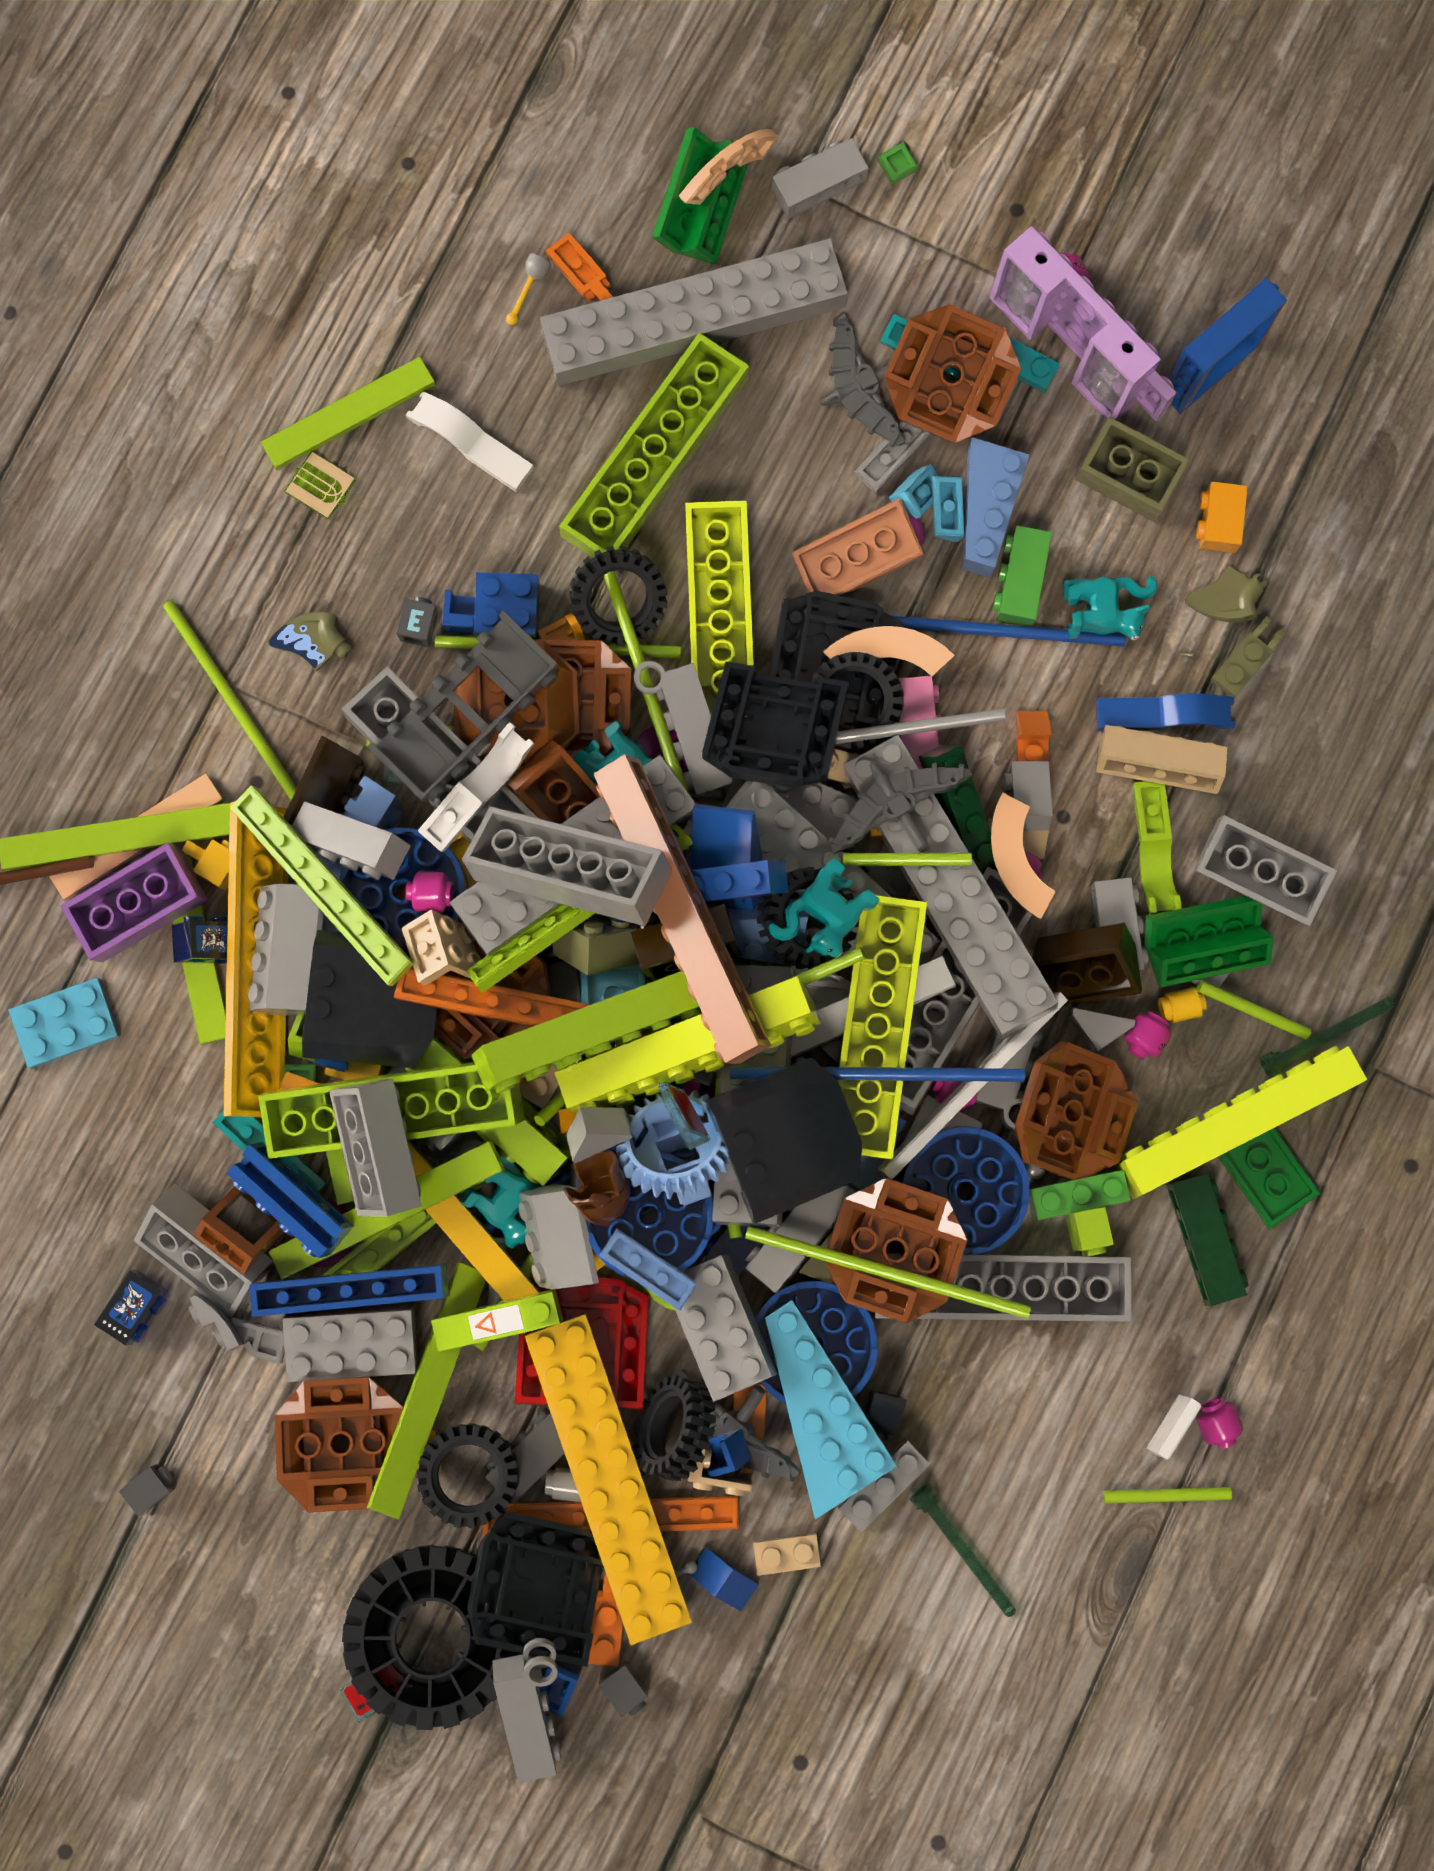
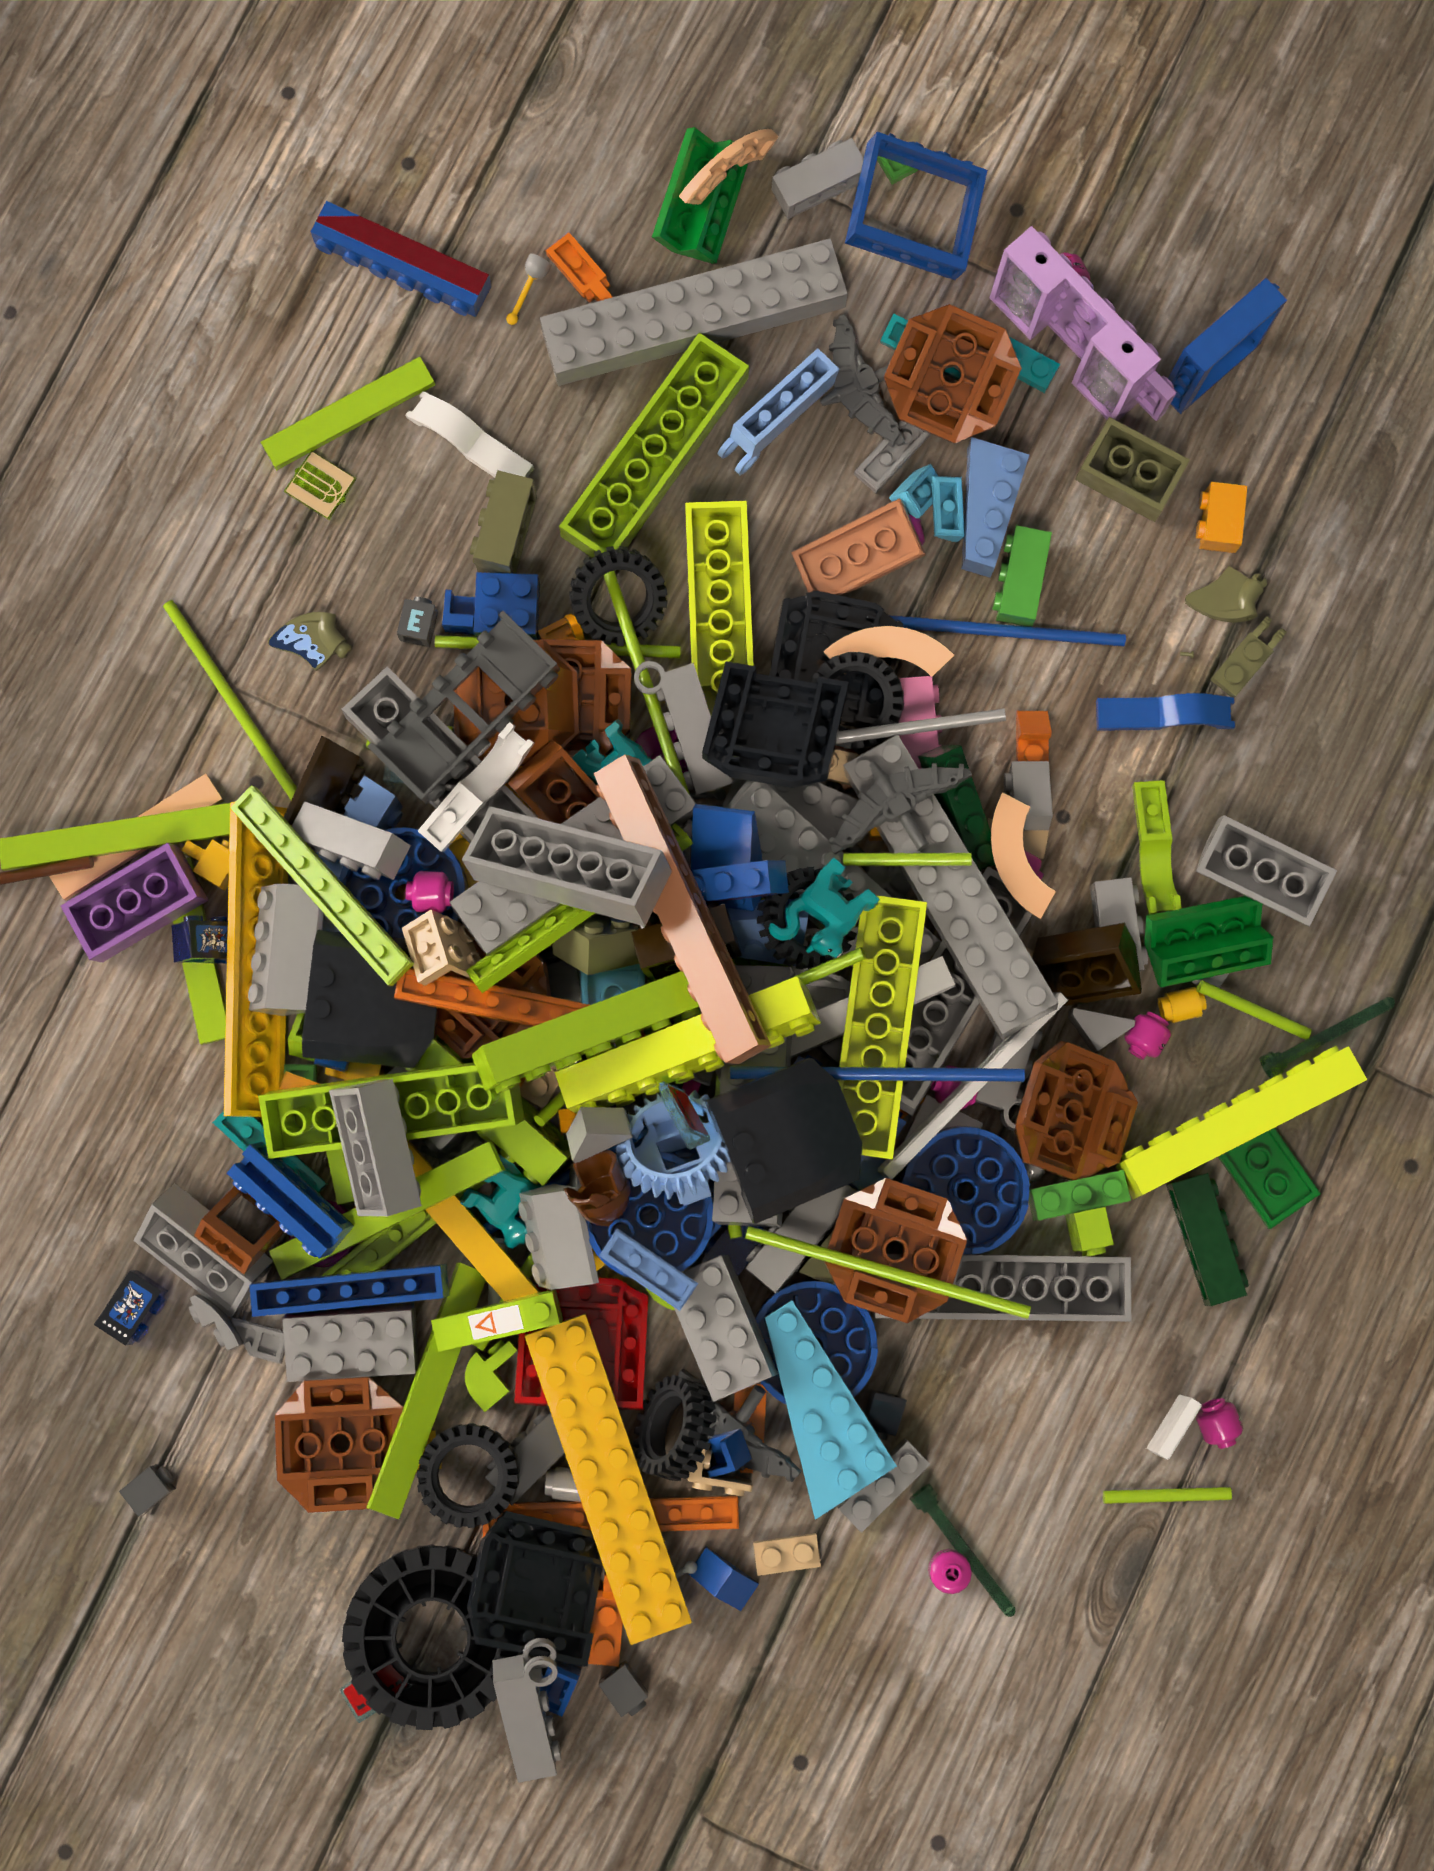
(63, 1023): medium azure plate -> none
(400, 259): none -> brick
(482, 1378): none -> lime brick
(504, 523): none -> olive brick
(780, 408): none -> light blue hinge
(904, 249): none -> blue window
(938, 1571): none -> dark pink head
(1103, 607): teal animal -> none
(1162, 759): tan brick -> none

